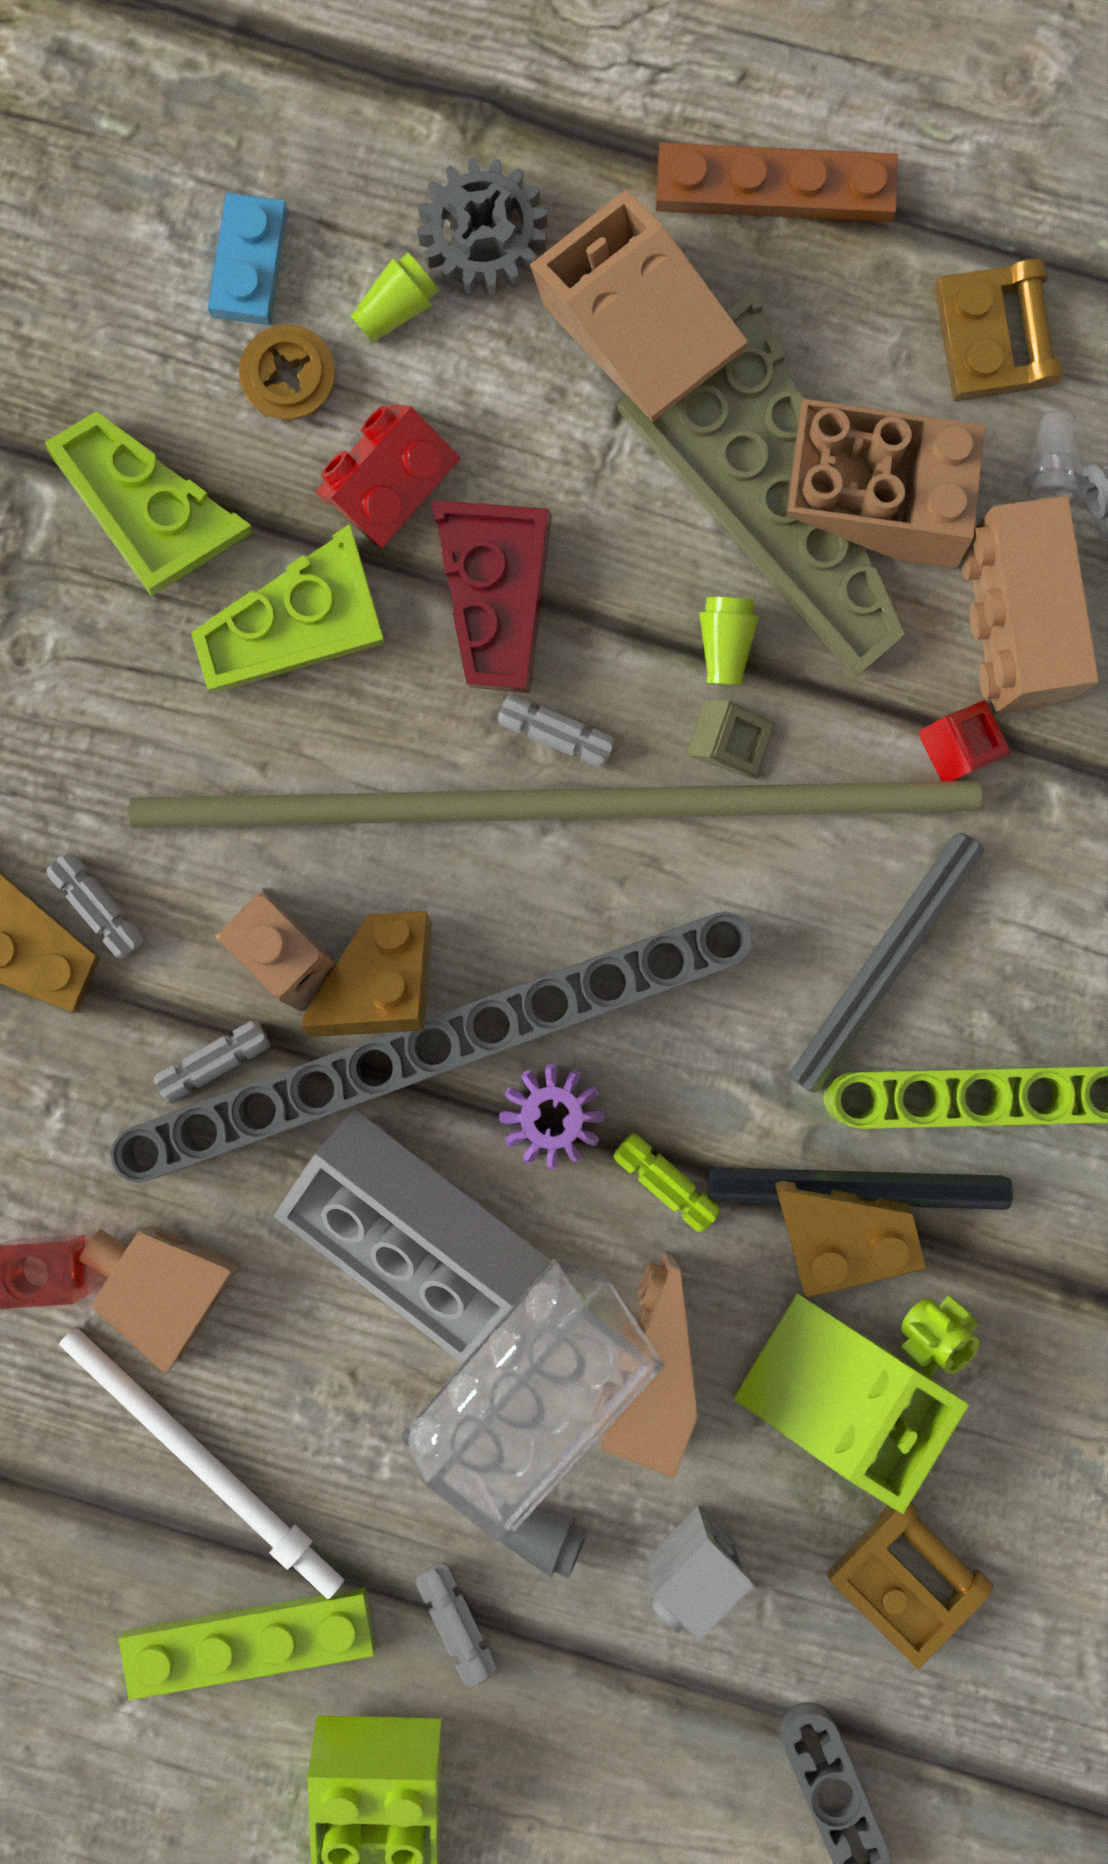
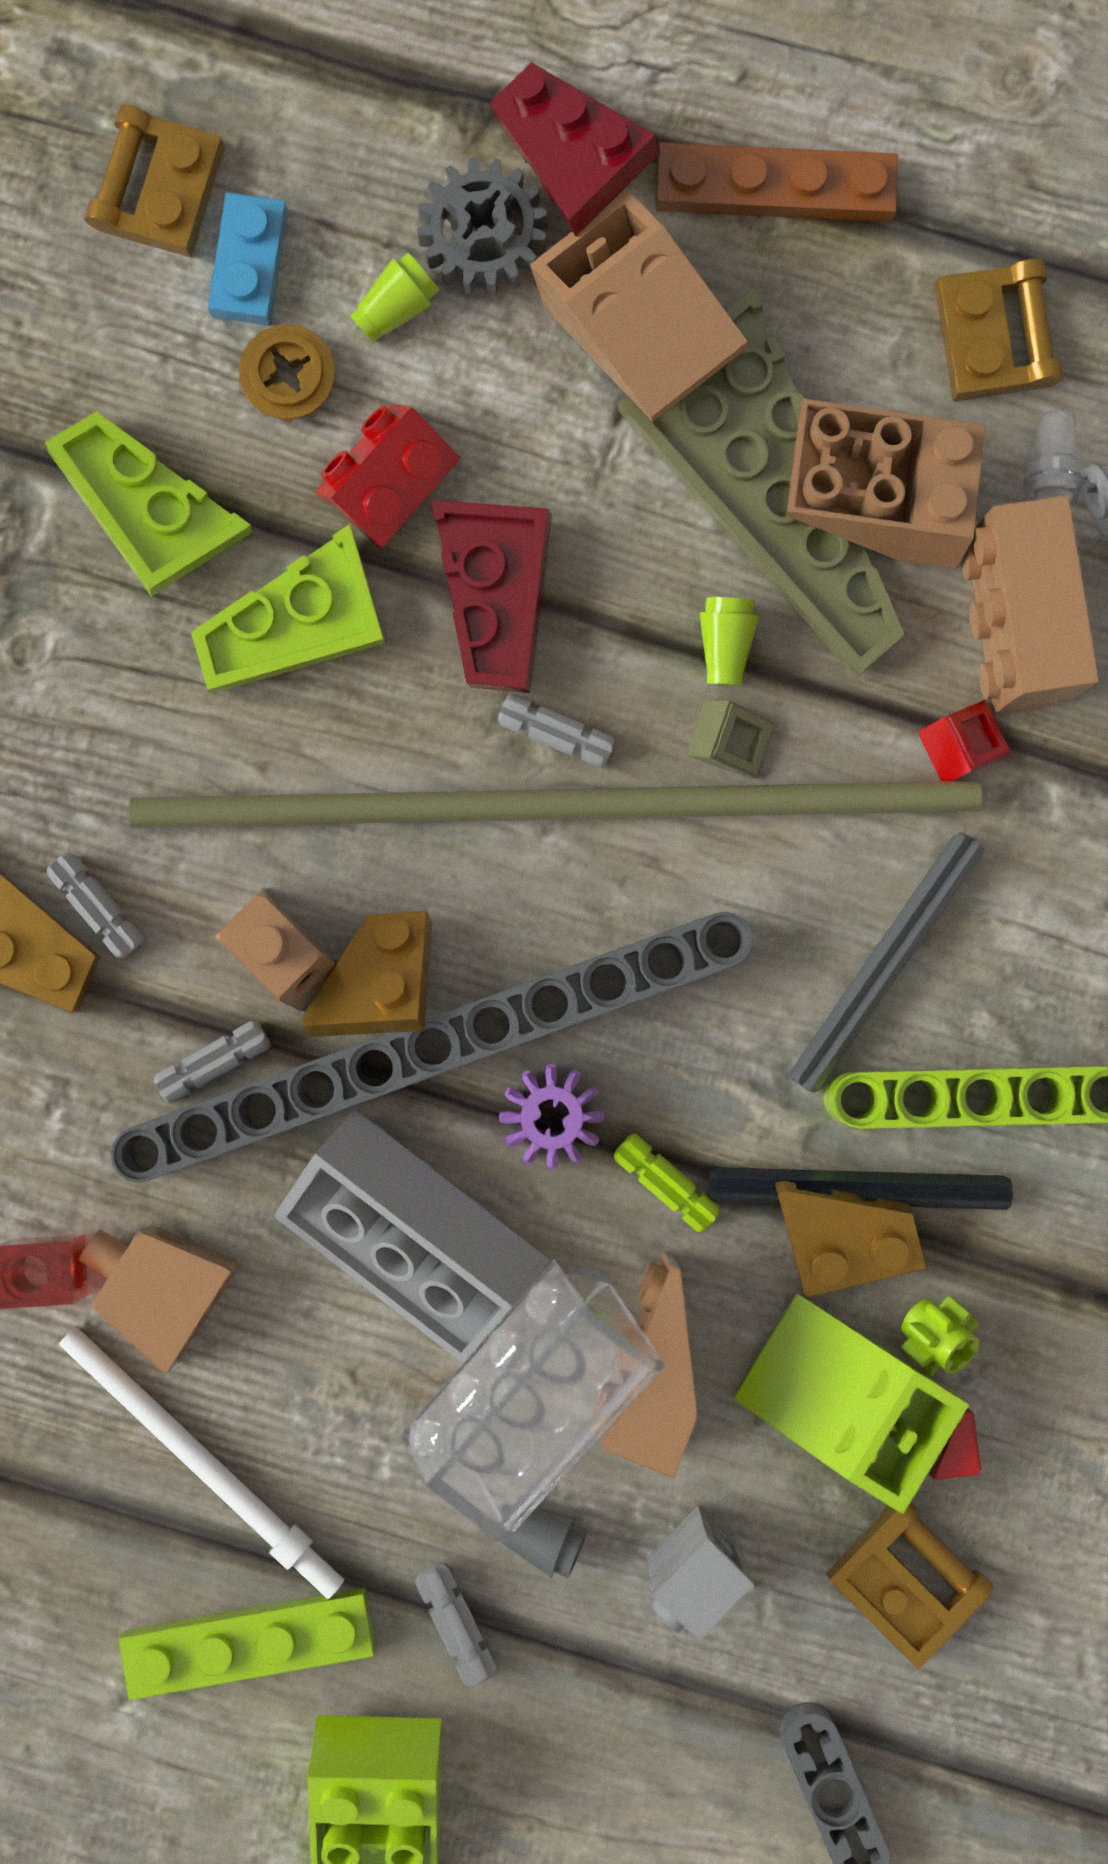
(174, 186): none -> pearl gold plate
(572, 143): none -> dark red wing
(961, 1452): none -> red slope

